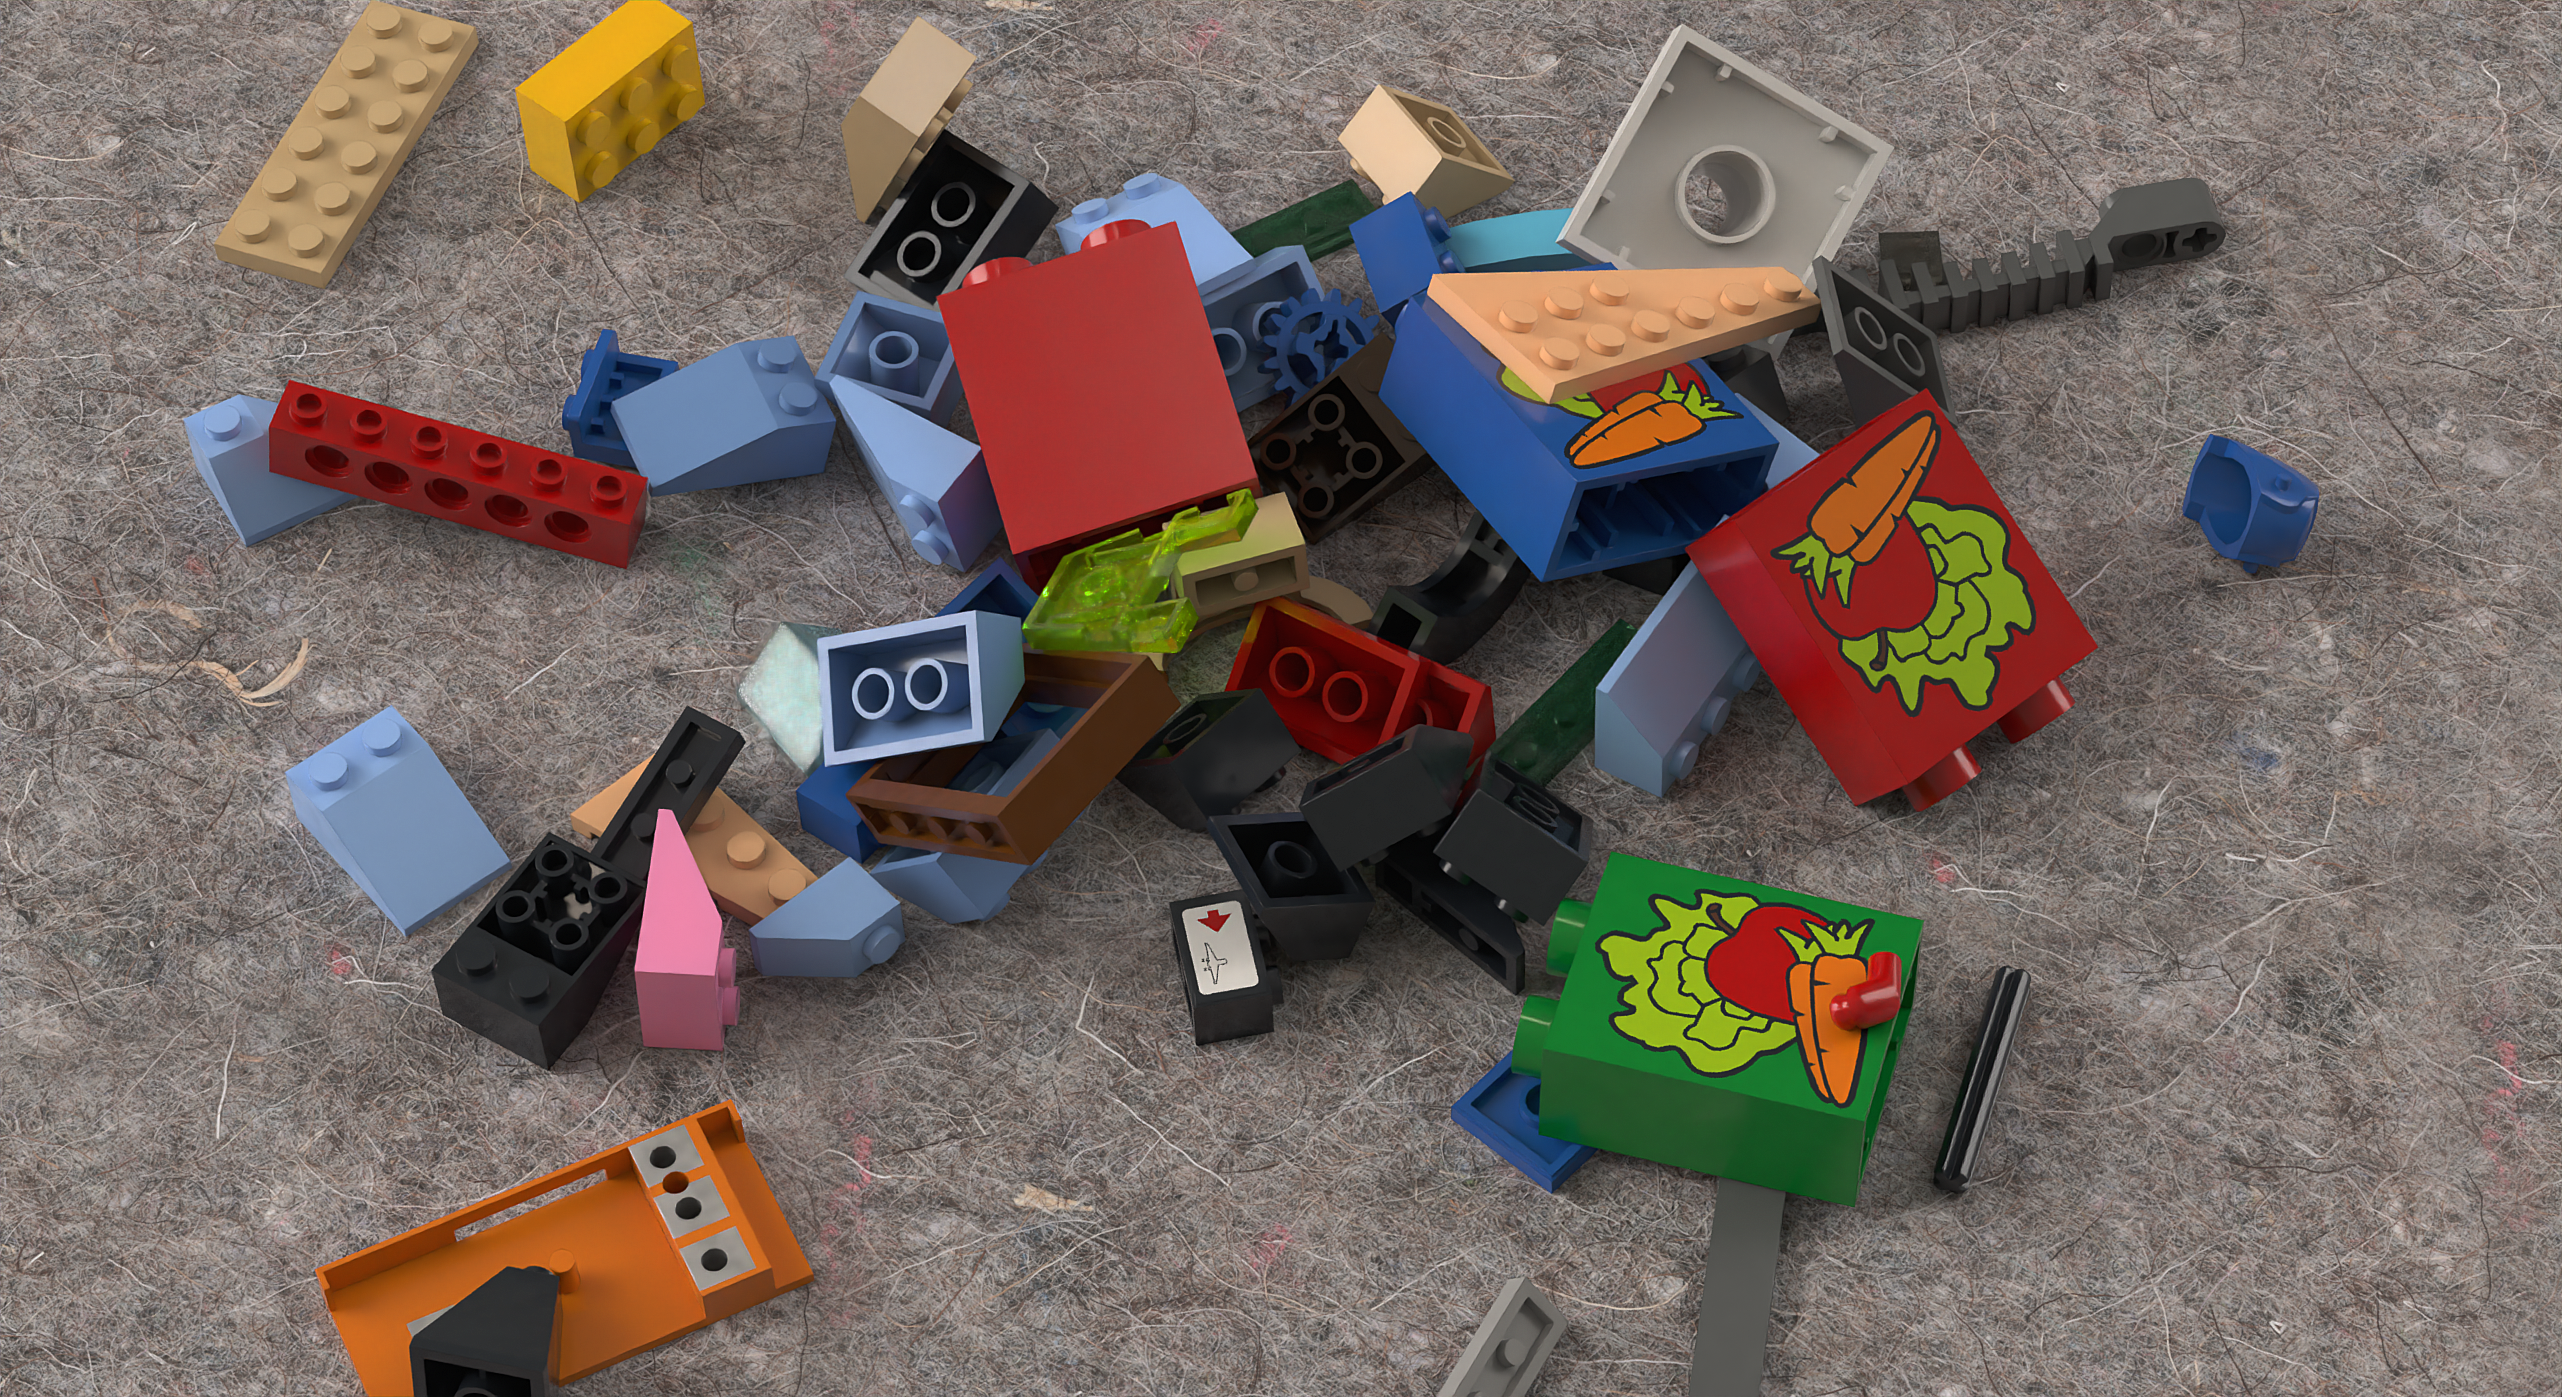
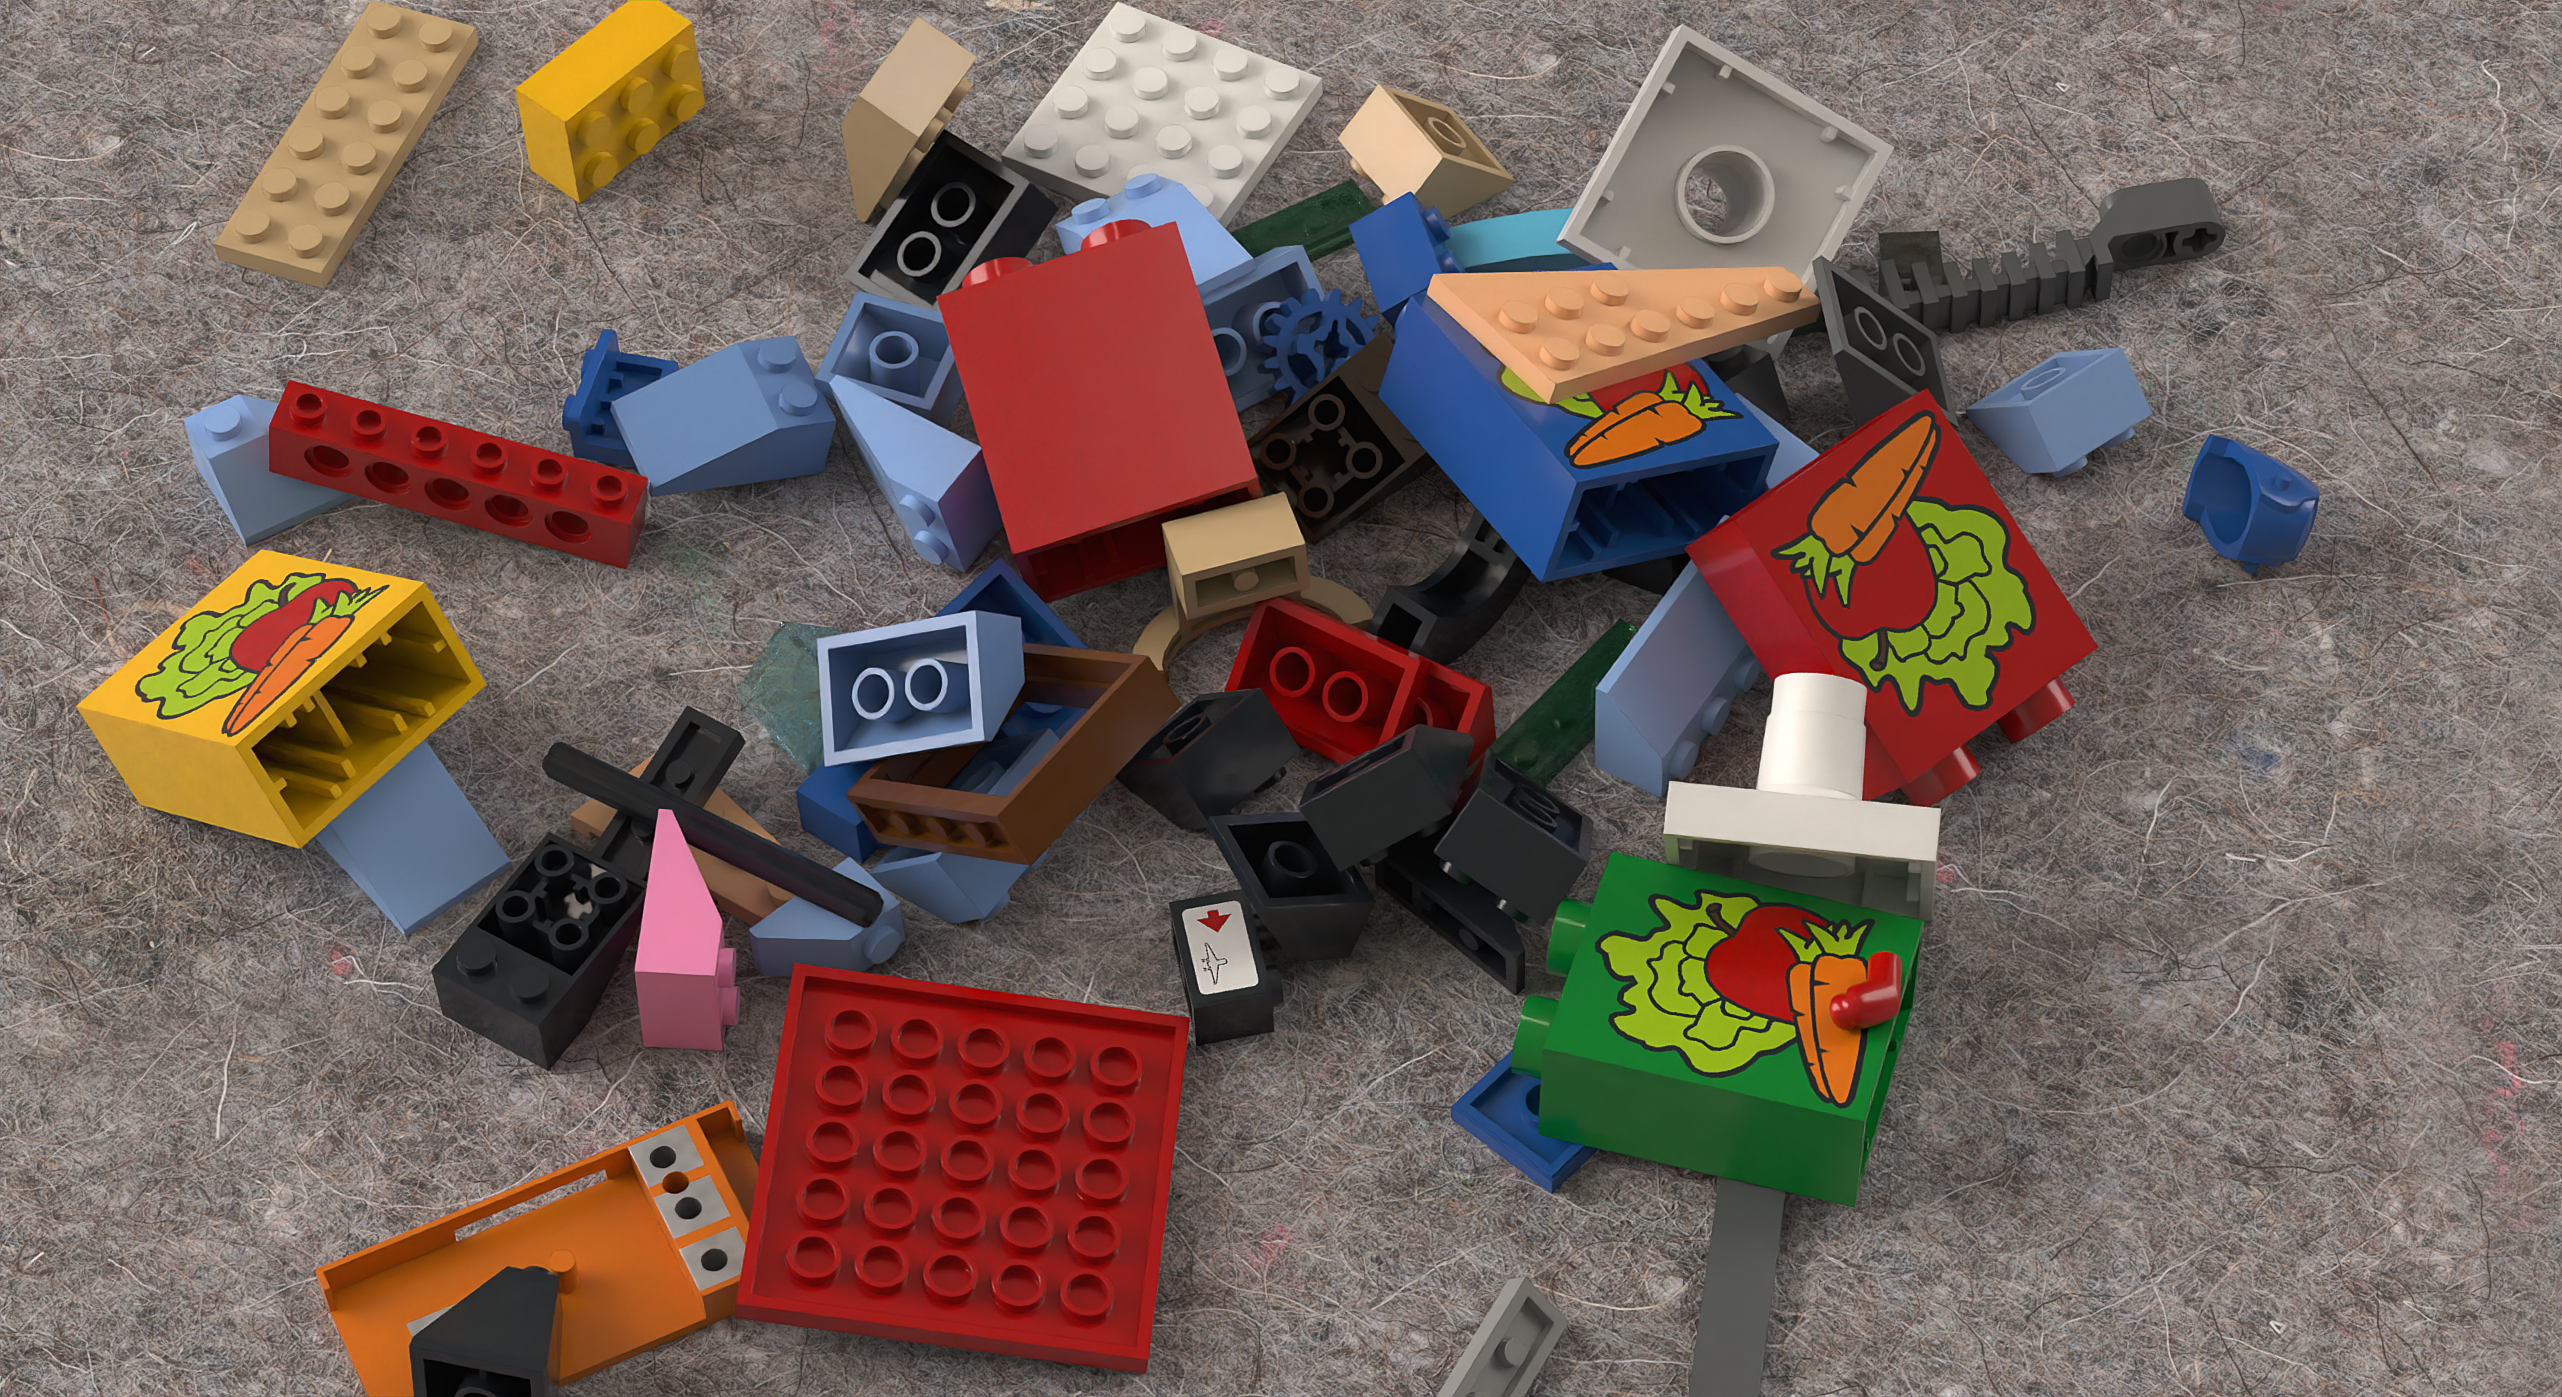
(282, 696): none -> yellow brick
(715, 835): none -> black axle
(965, 1169): none -> red plate
(1109, 590): clear neon green wing -> none
(1166, 105): none -> white plate
(1807, 814): none -> white piece
(1982, 1080): black axle -> none
(2063, 410): none -> light blue slope

